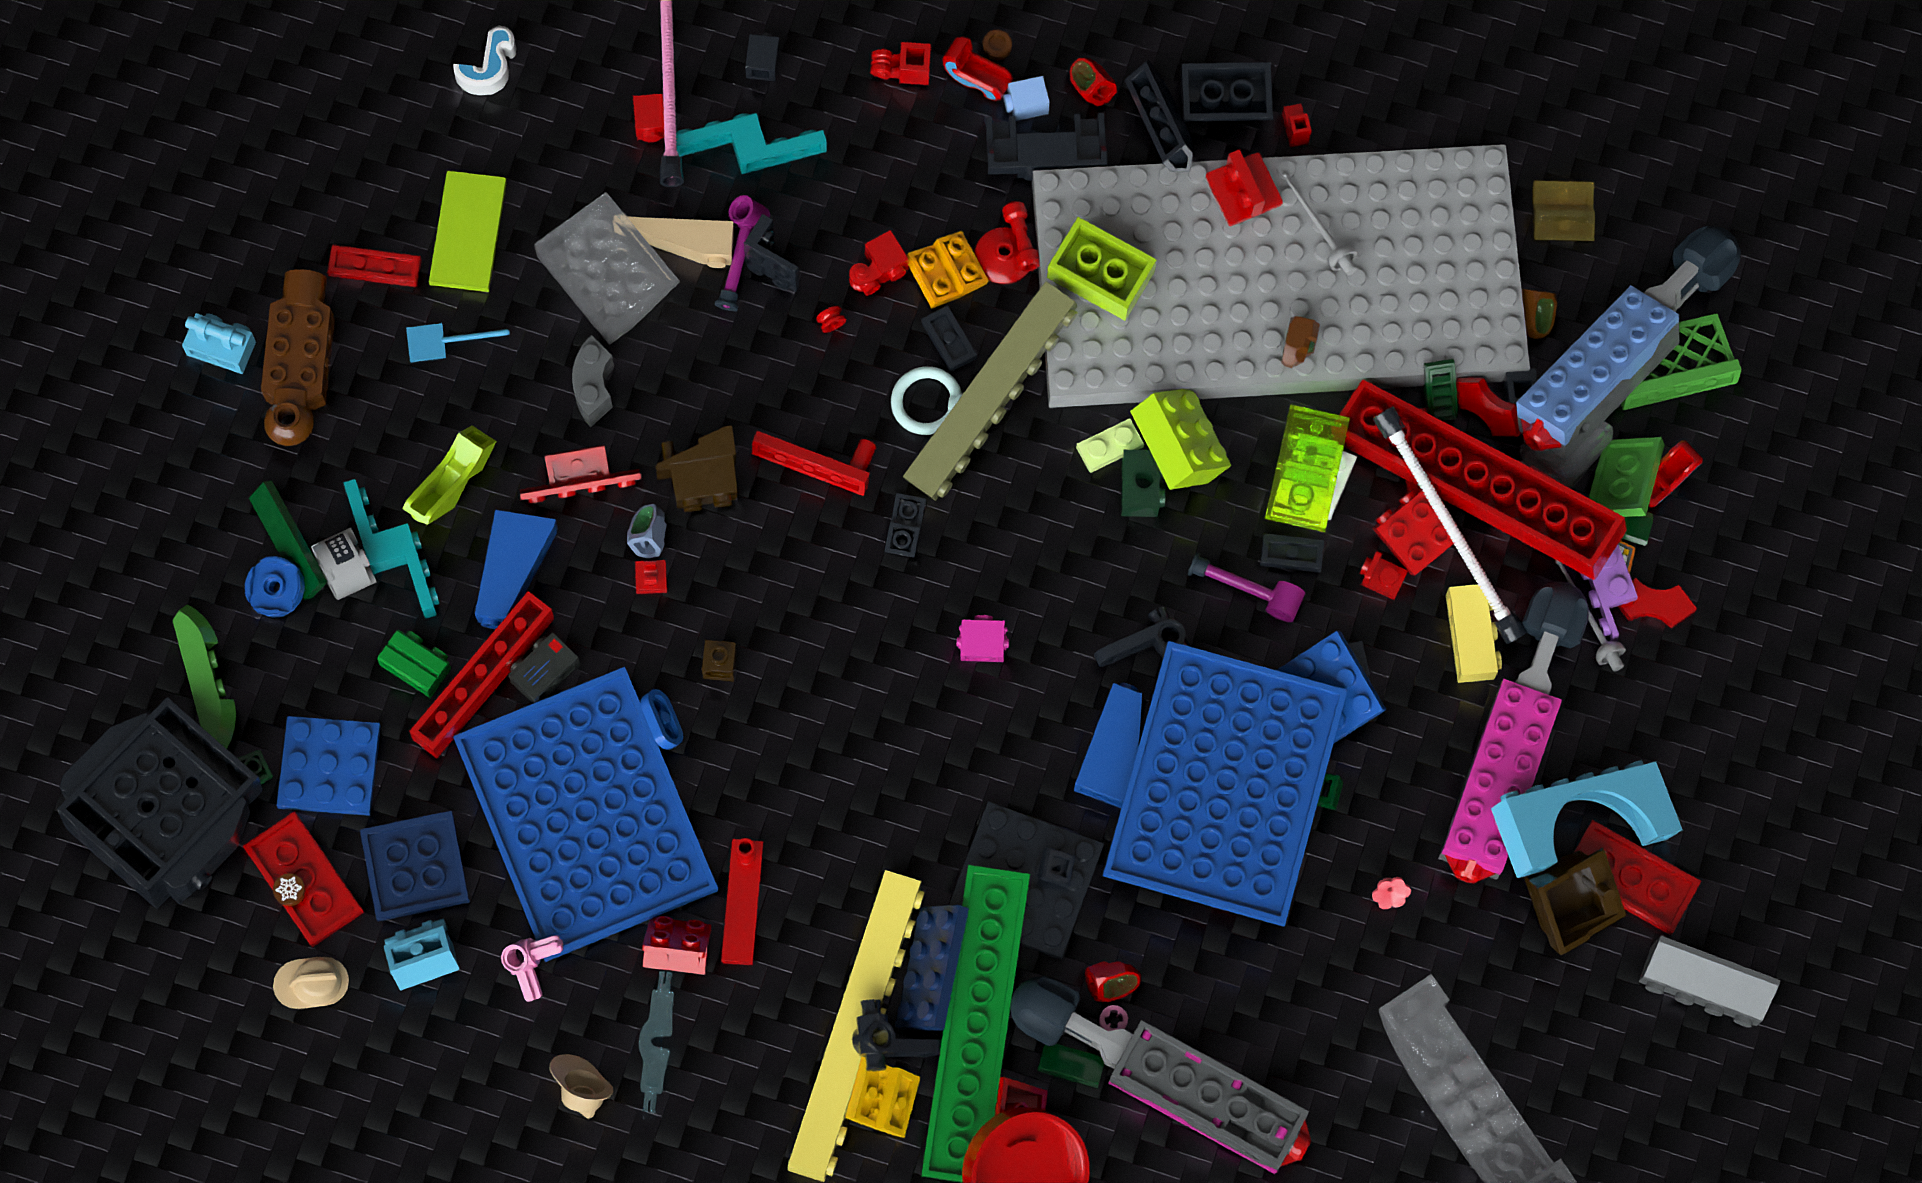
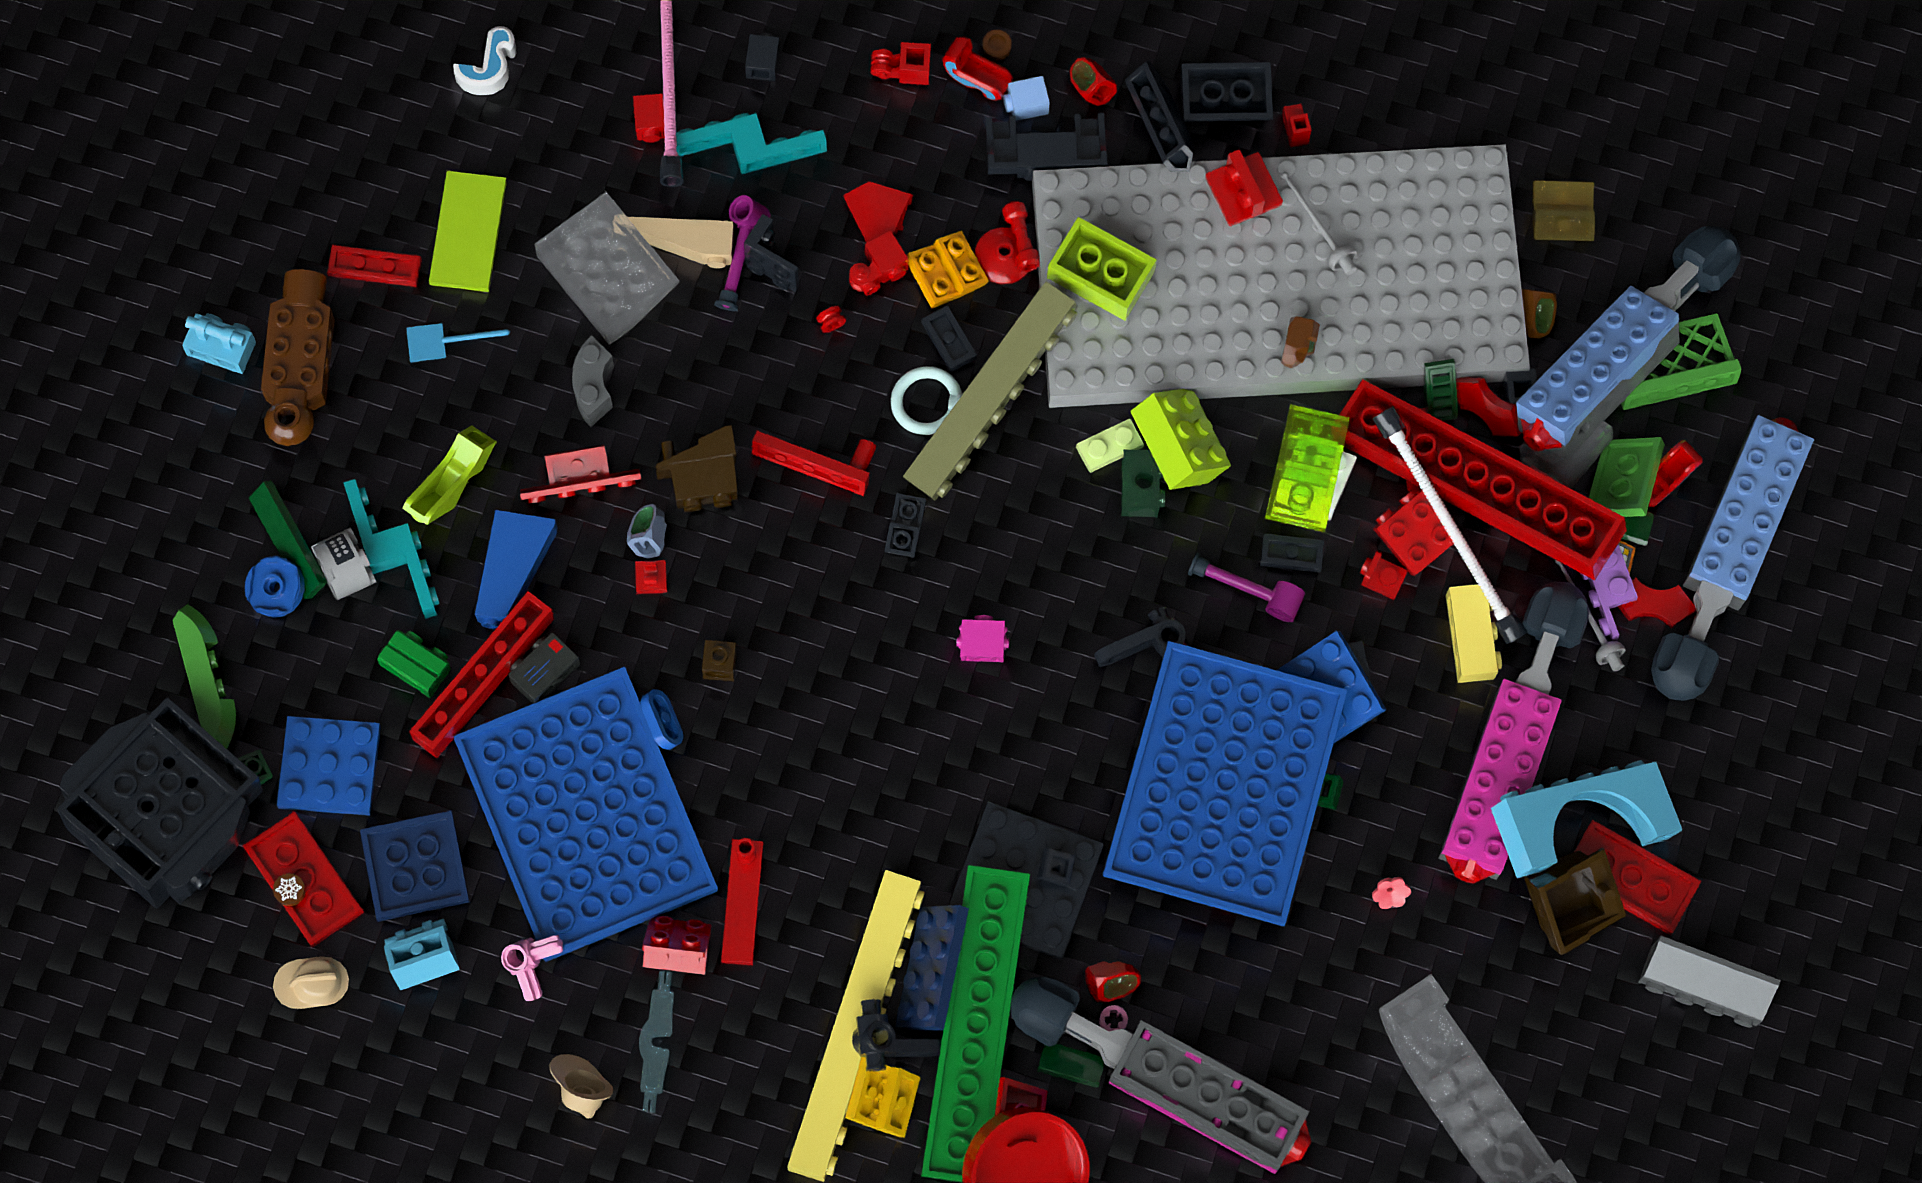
(877, 209): none -> red slope
(1113, 747): blue slope -> none
(1732, 549): none -> medium blue piece

